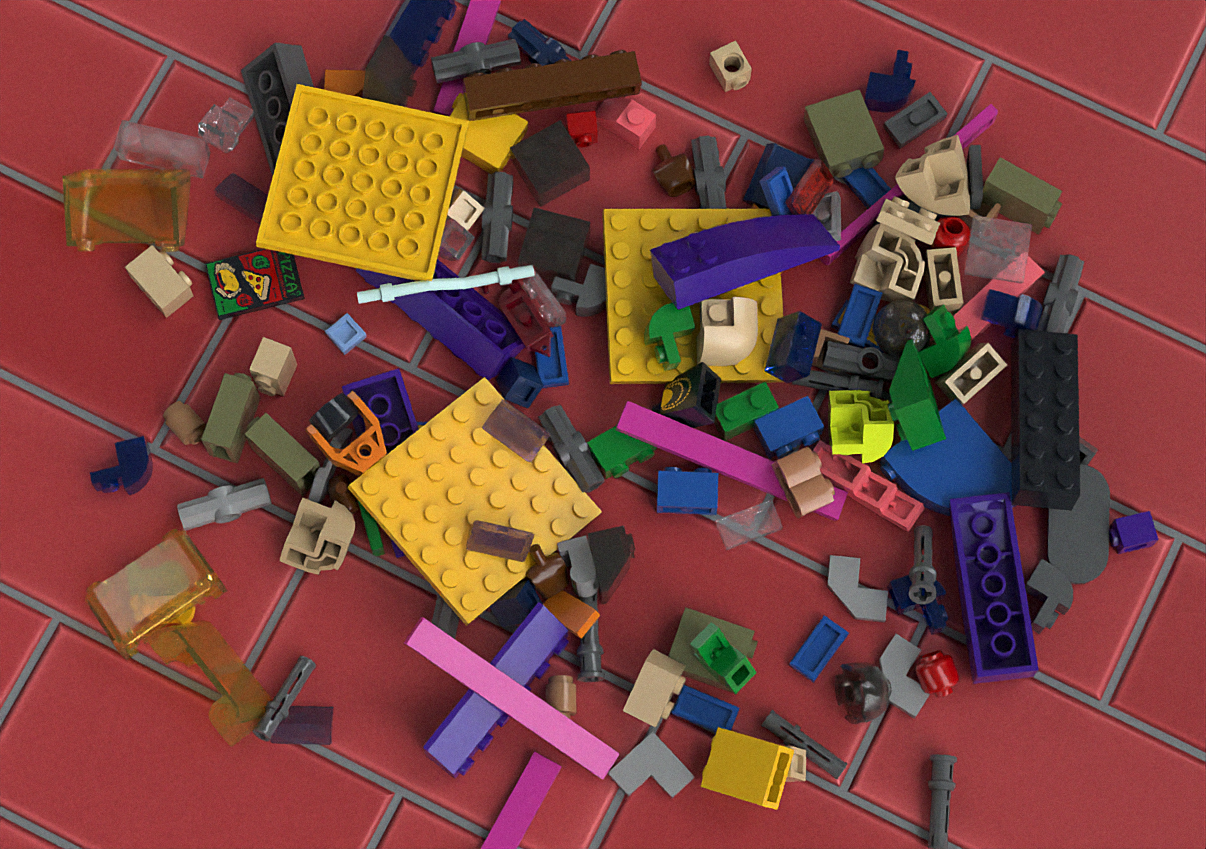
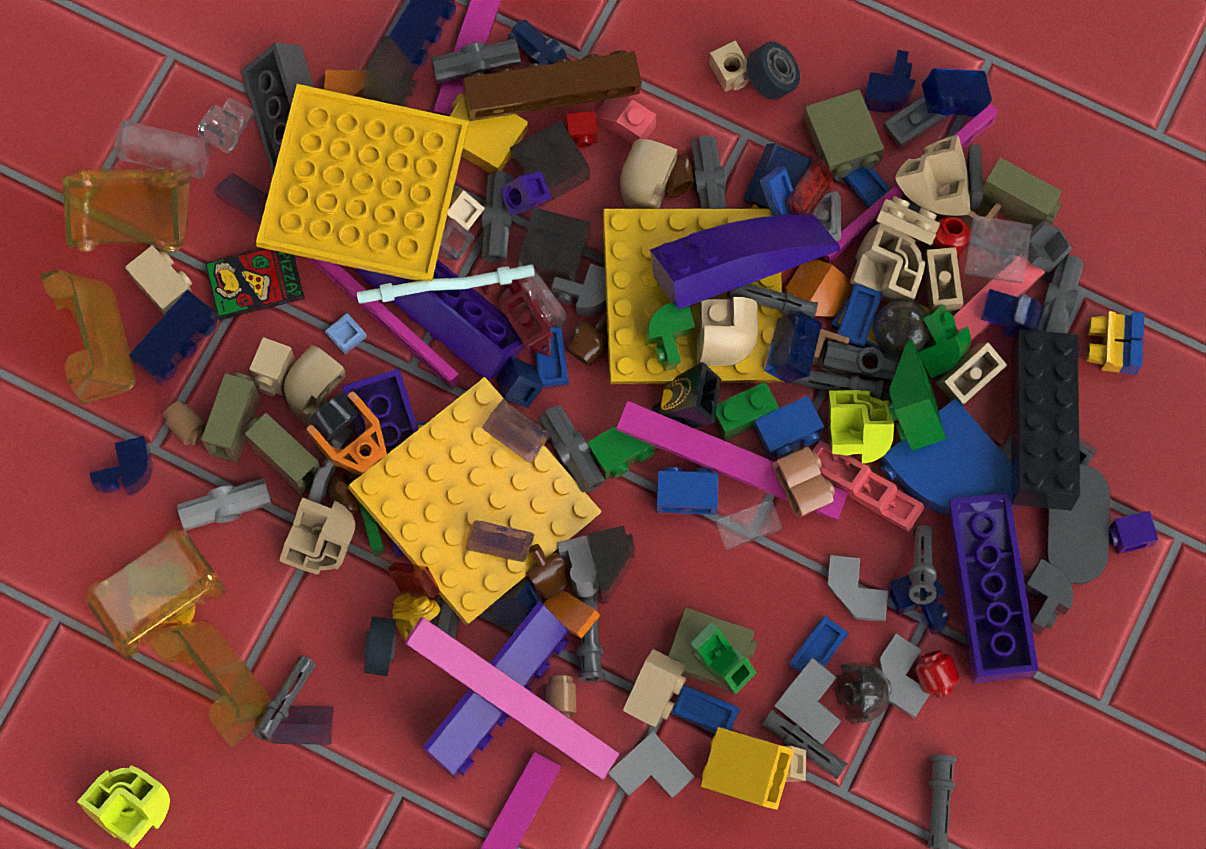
(105, 363): none -> clear yellow windscreen
(126, 803): none -> neon yellow brick
(174, 338): none -> clear blue brick
(311, 382): none -> tan brick
(379, 646): none -> black wheel
(390, 323): none -> dark pink tile
(409, 611): none -> yellow bracket
(414, 579): none -> clear red tile
(525, 193): none -> dark purple brick
(589, 341): none -> reddish brown piece
(646, 174): none -> tan brick
(773, 70): none -> black wheel
(785, 303): none -> dark grey pin
(803, 705): none -> light grey tile
(821, 284): none -> orange slope
(956, 92): none -> clear blue brick
(1047, 246): none -> dark grey panel
(1121, 343): none -> yellow hips

